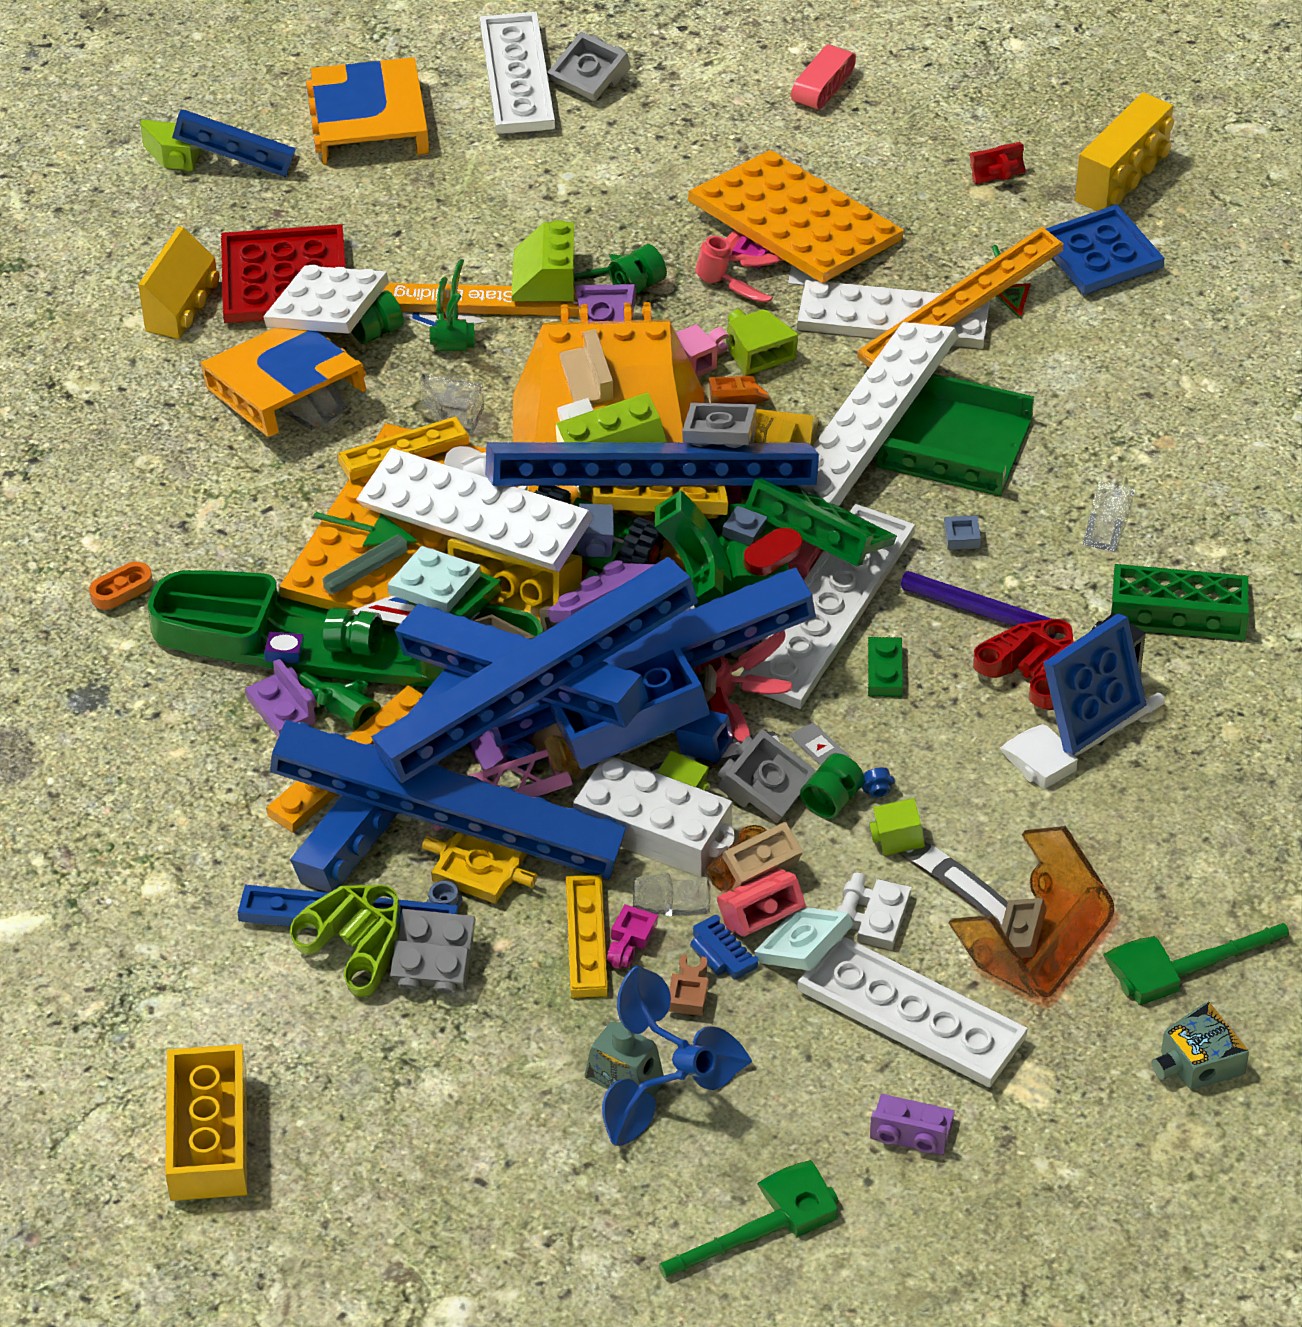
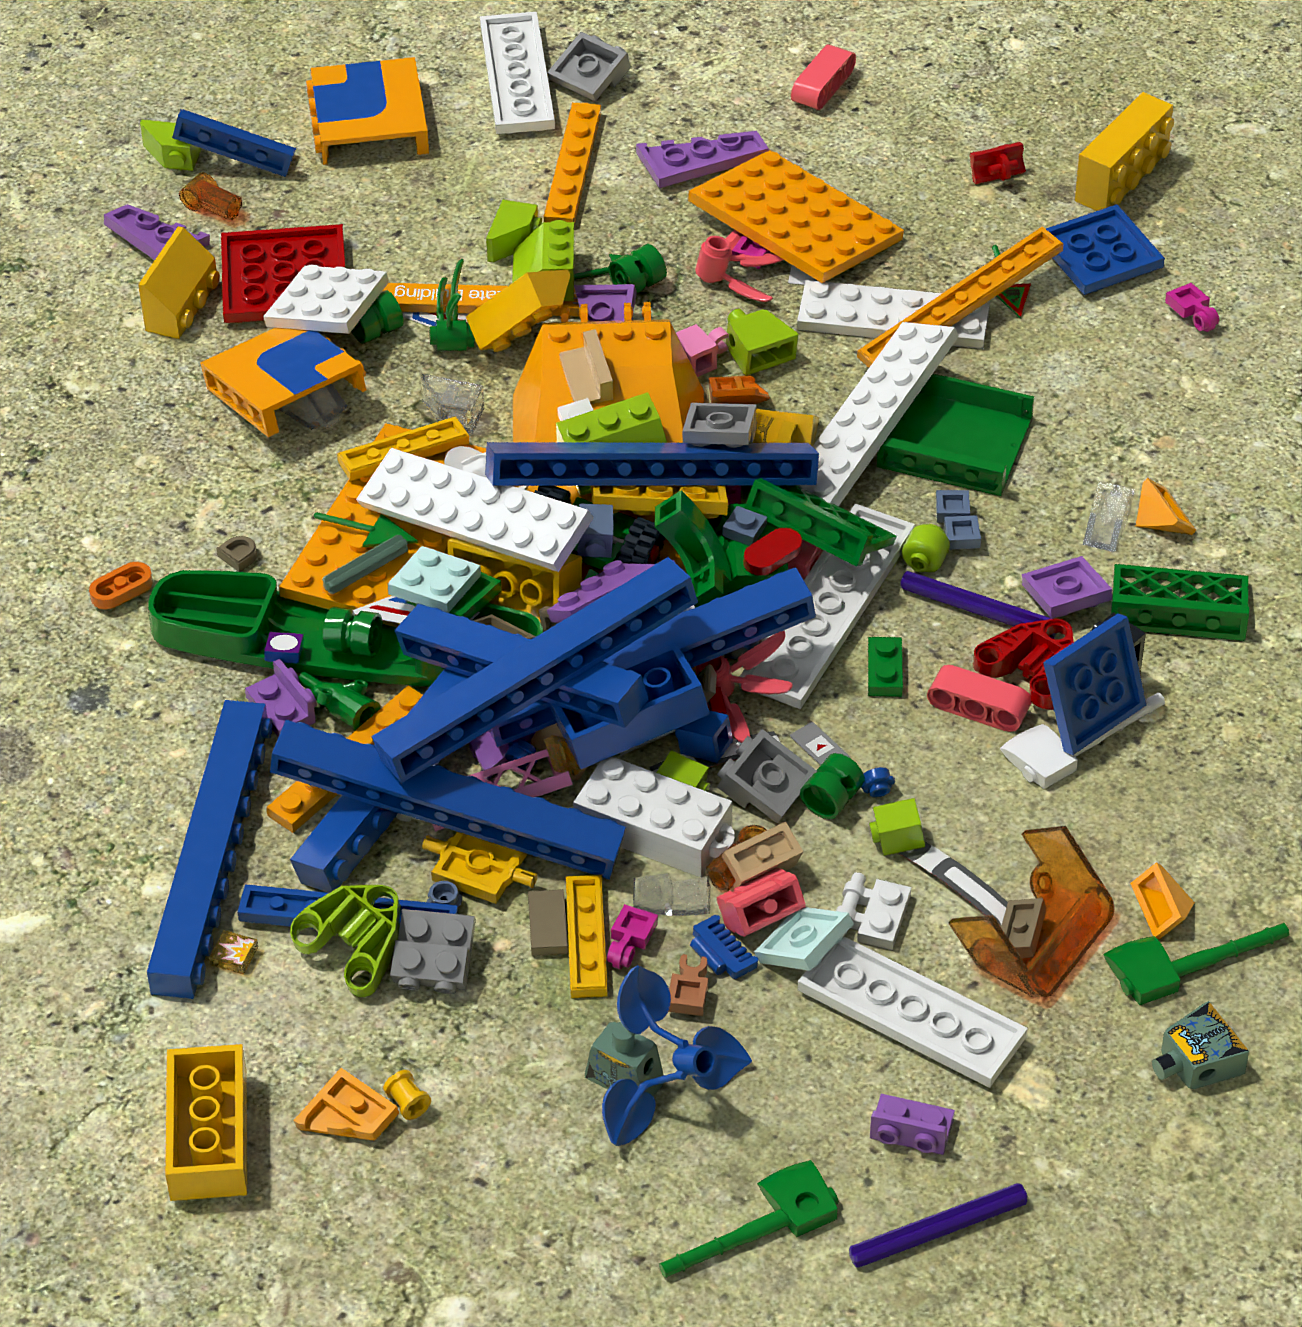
(145, 229): none -> medium lavender wing
(205, 193): none -> clear orange piece
(209, 850): none -> blue brick
(233, 952): none -> clear yellow tile
(238, 552): none -> dark tan tile
(347, 1109): none -> light orange wing
(407, 1095): none -> yellow bush
(510, 227): none -> lime slope
(518, 308): none -> yellow slope
(547, 922): none -> dark tan tile
(573, 162): none -> light orange plate
(686, 161): none -> medium lavender wing
(926, 548): none -> lime head
(938, 1225): none -> dark purple axle
(951, 504): none -> sand blue plate
(979, 698): none -> coral beam
(1067, 587): none -> medium lavender plate
(1160, 510): none -> light orange slope
(1161, 900): none -> light orange slope
(1191, 301): none -> dark pink plate

